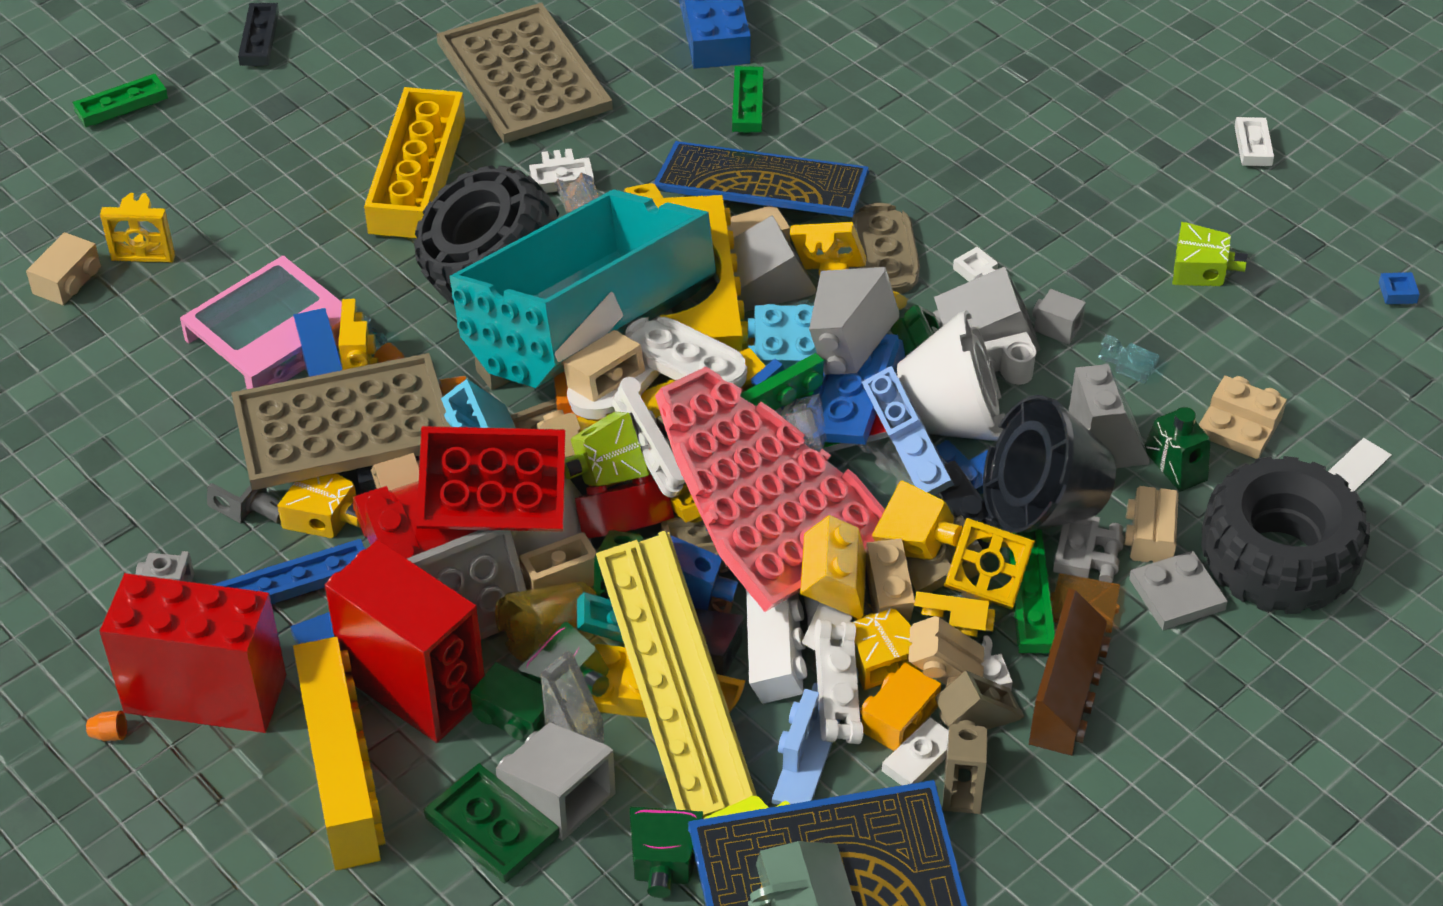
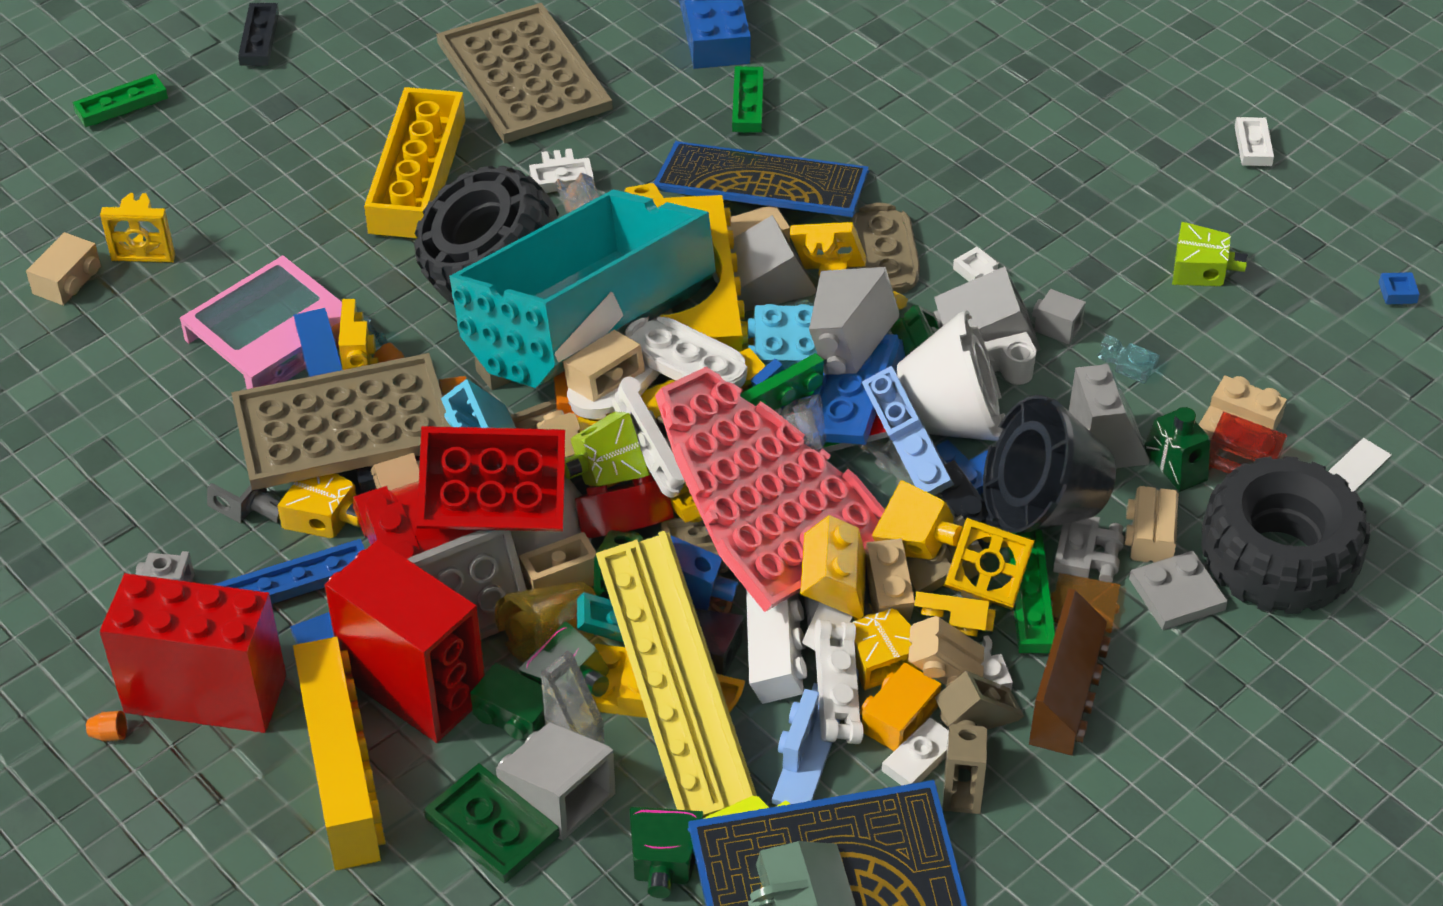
(1243, 439): none -> clear red plate

